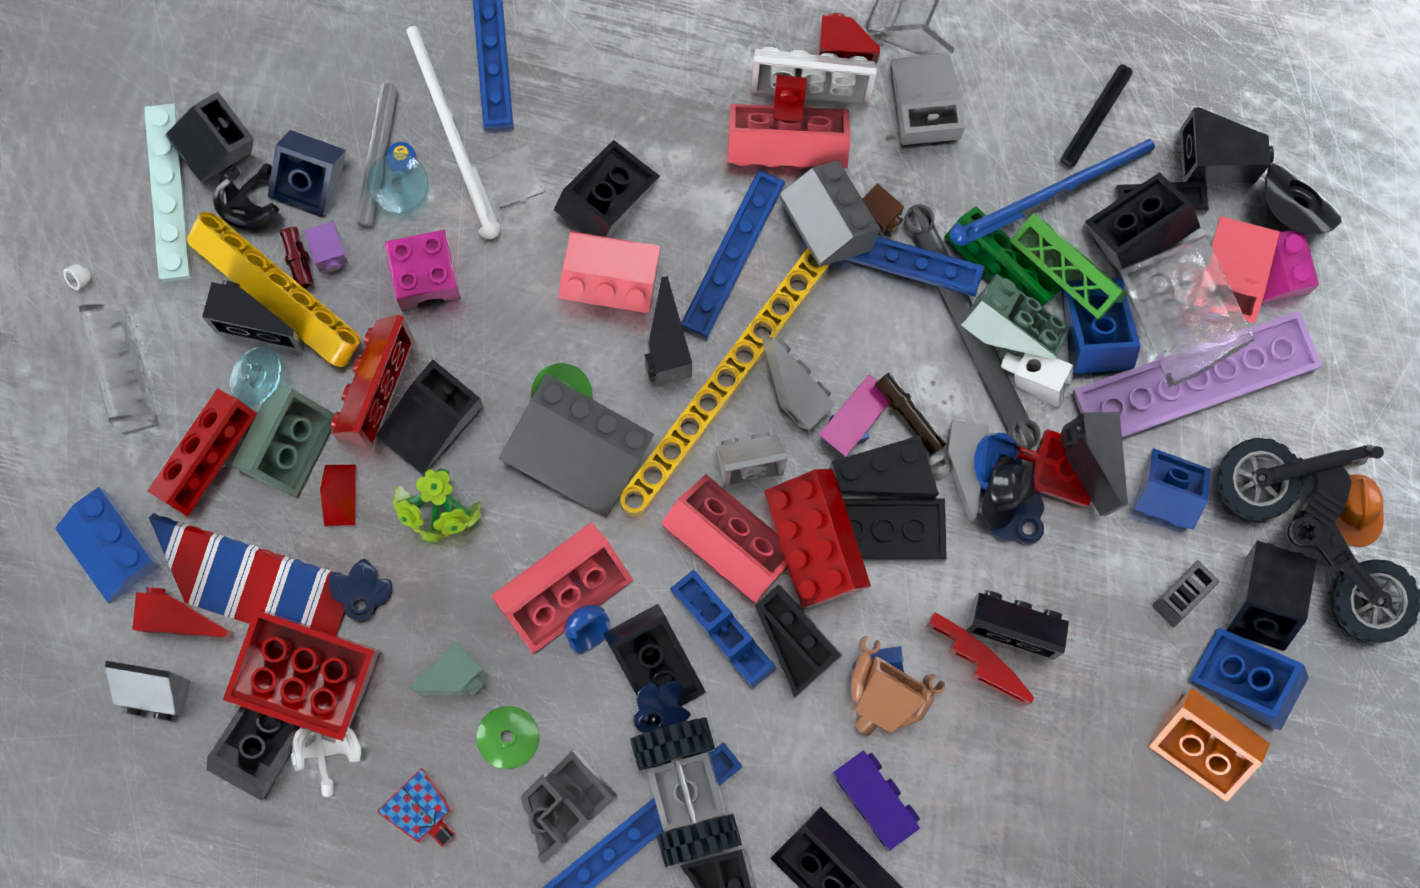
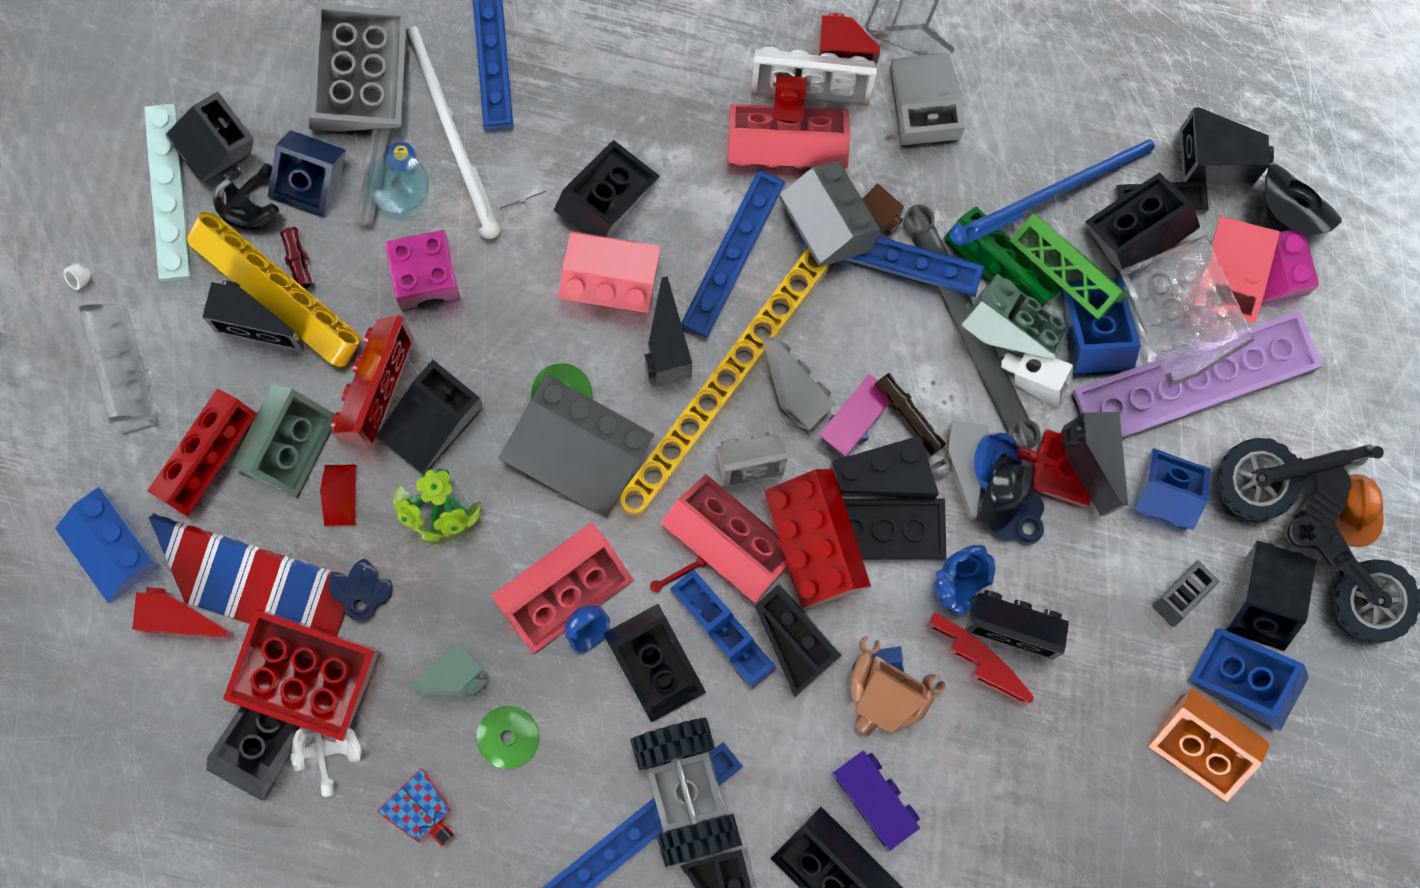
(147, 690): slope -> none
(255, 376): clear light blue dish -> none
(326, 247): medium lavender brick -> none
(357, 68): none -> light grey slope
(564, 803): dark grey slope -> none
(656, 586): none -> red hinge
(662, 705): dark blue plate -> none
(964, 577): none -> blue hair
(1097, 115): black axle -> none

